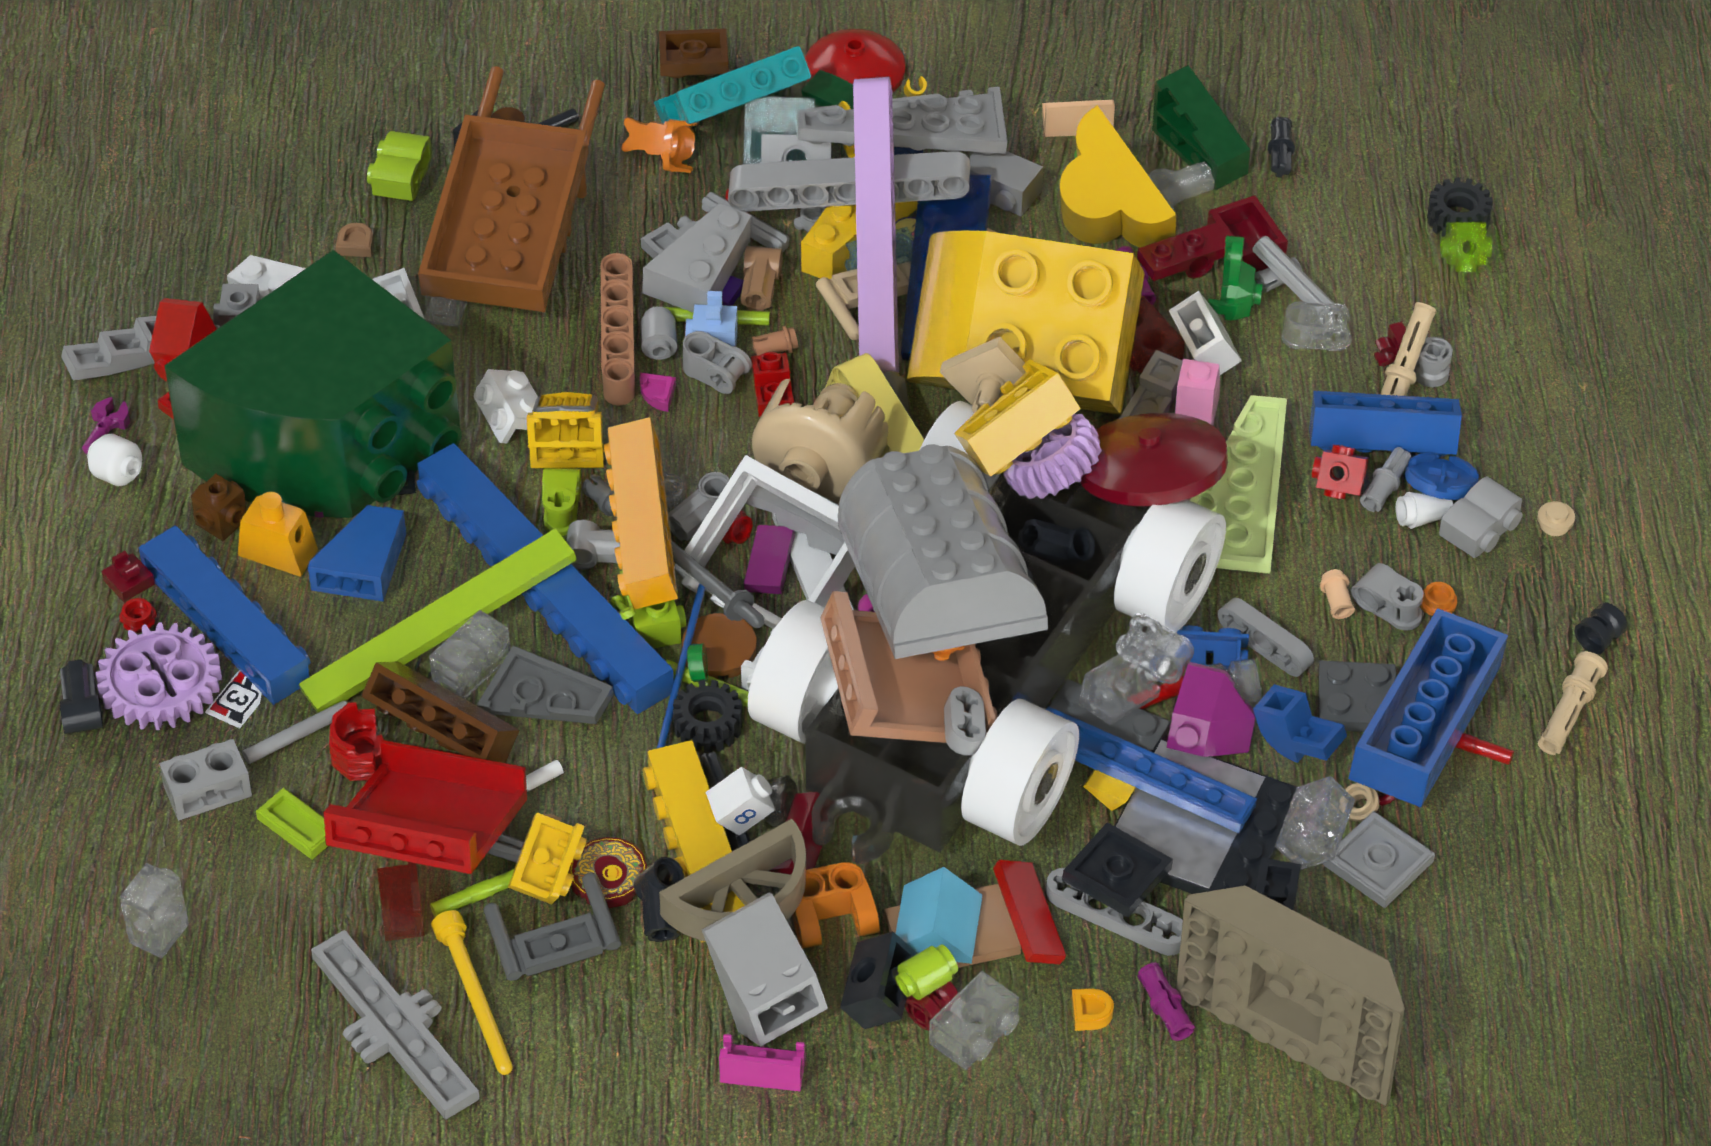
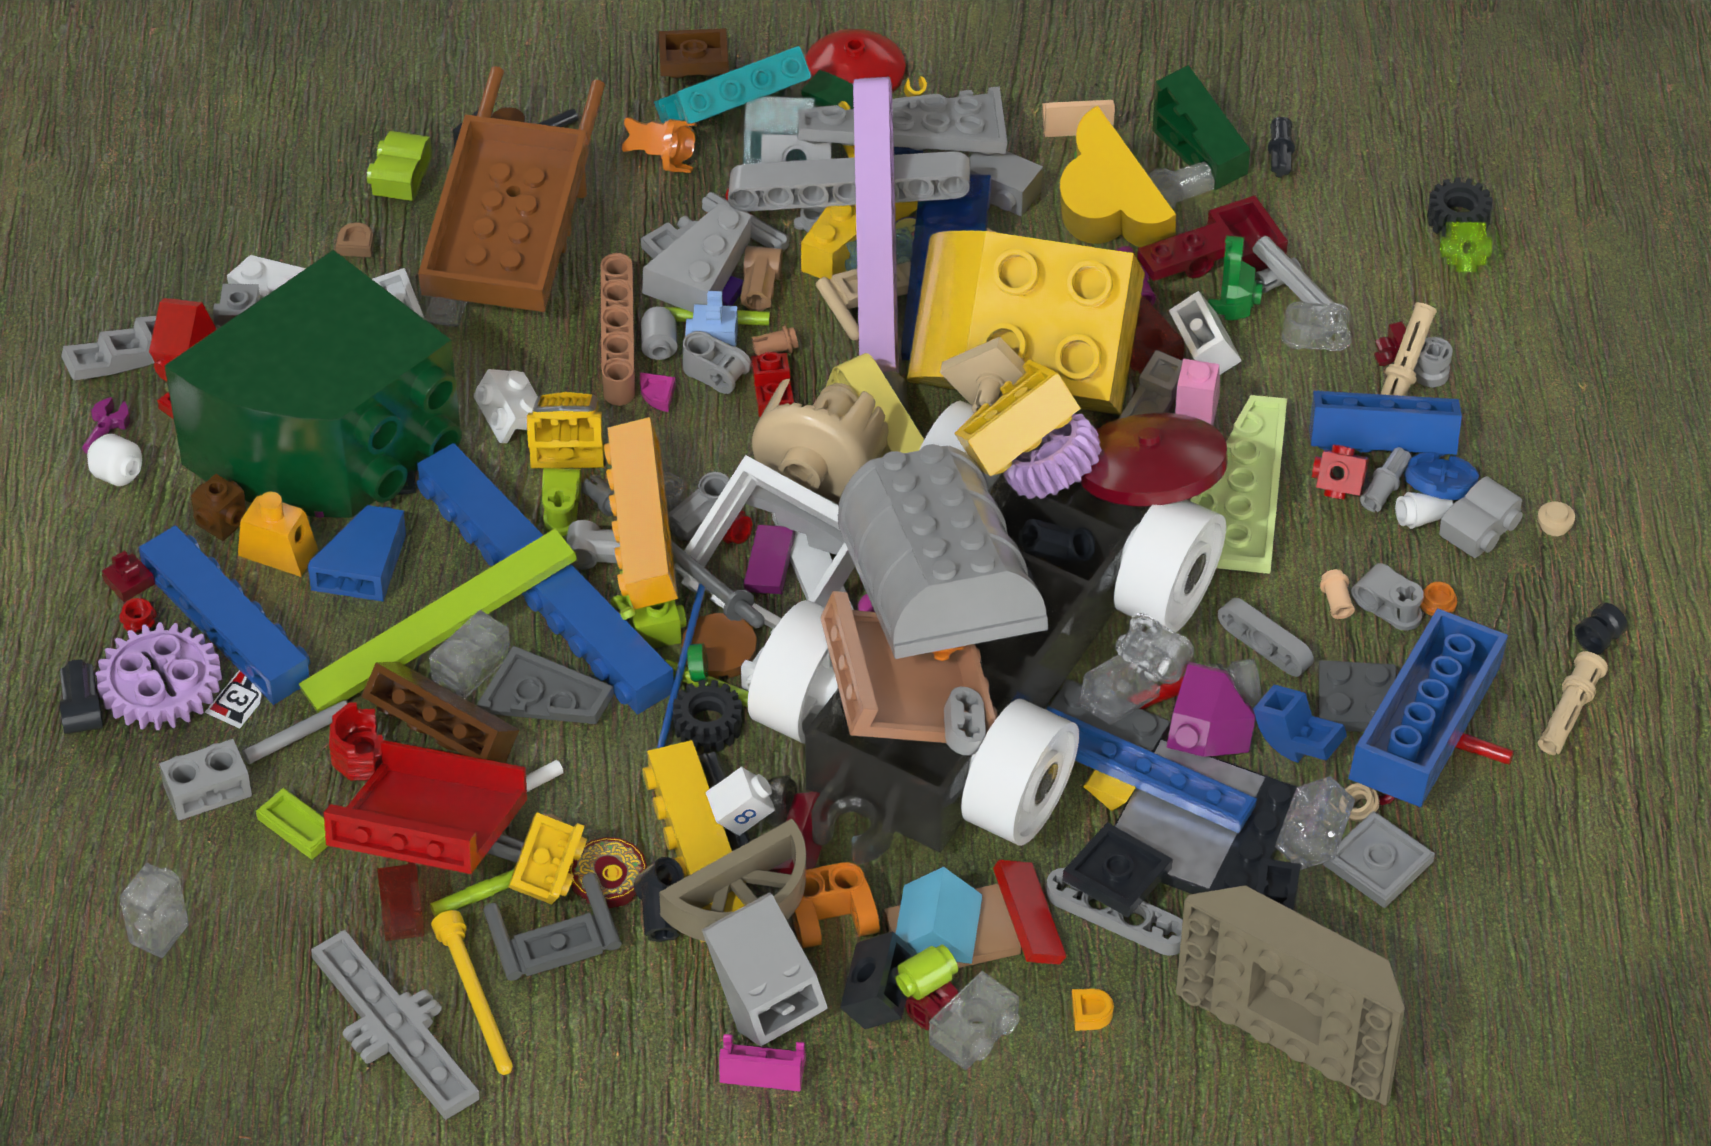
(1165, 1001): magenta pin -> none
(1224, 644): blue hinge -> none

